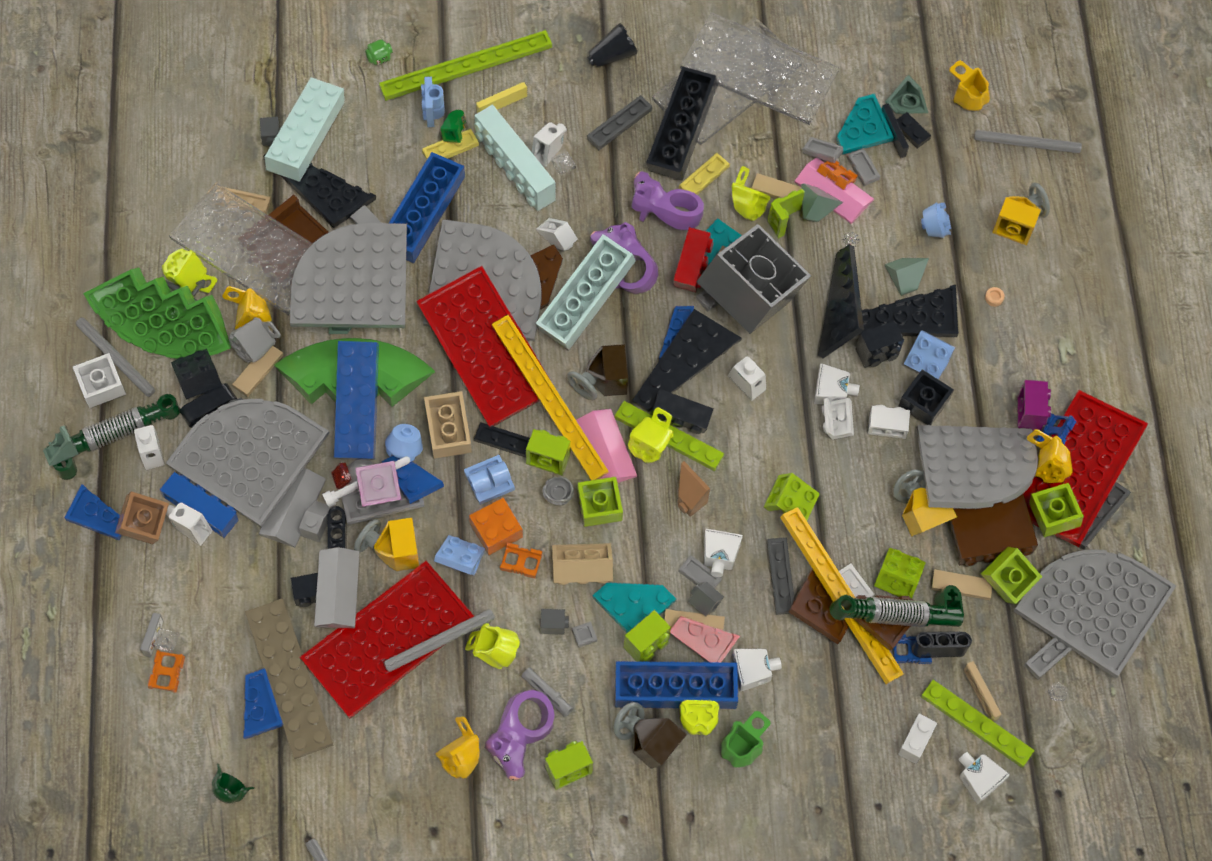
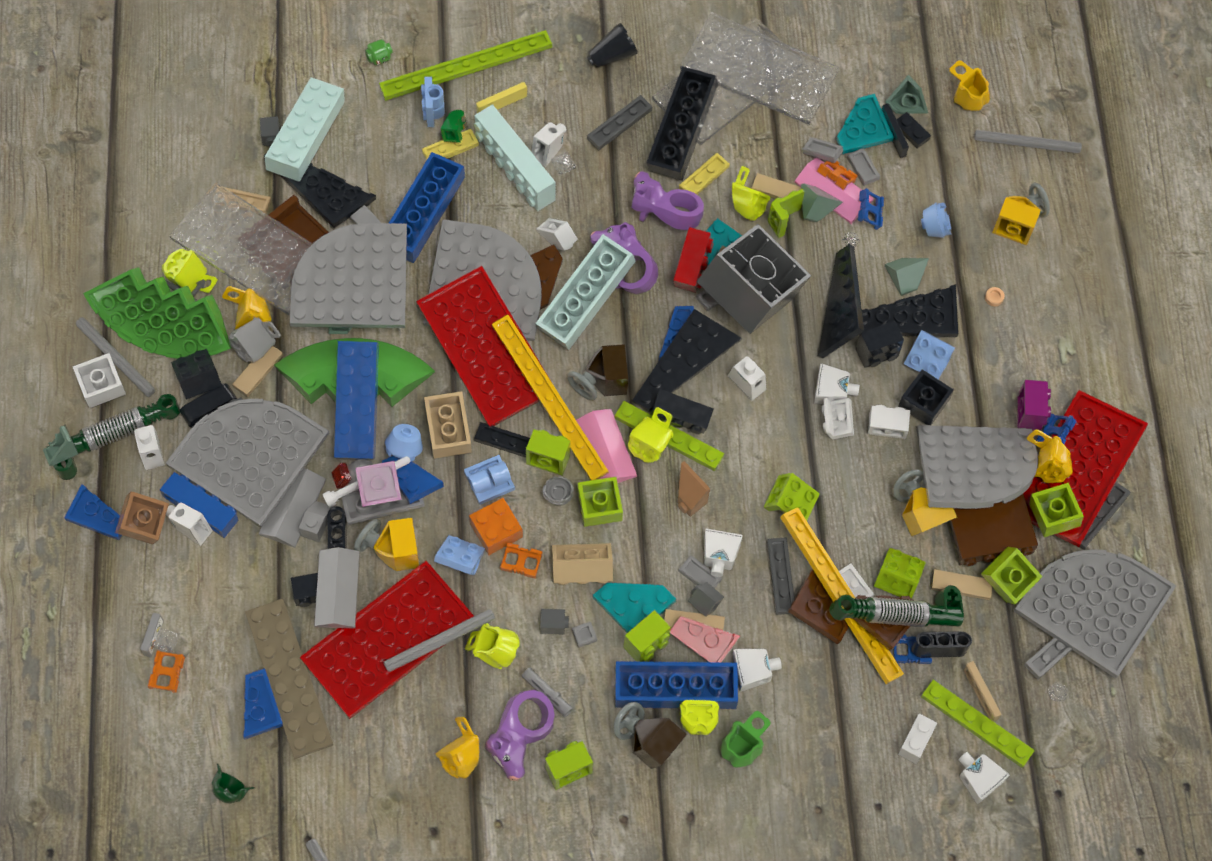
(866, 206): none -> blue piece

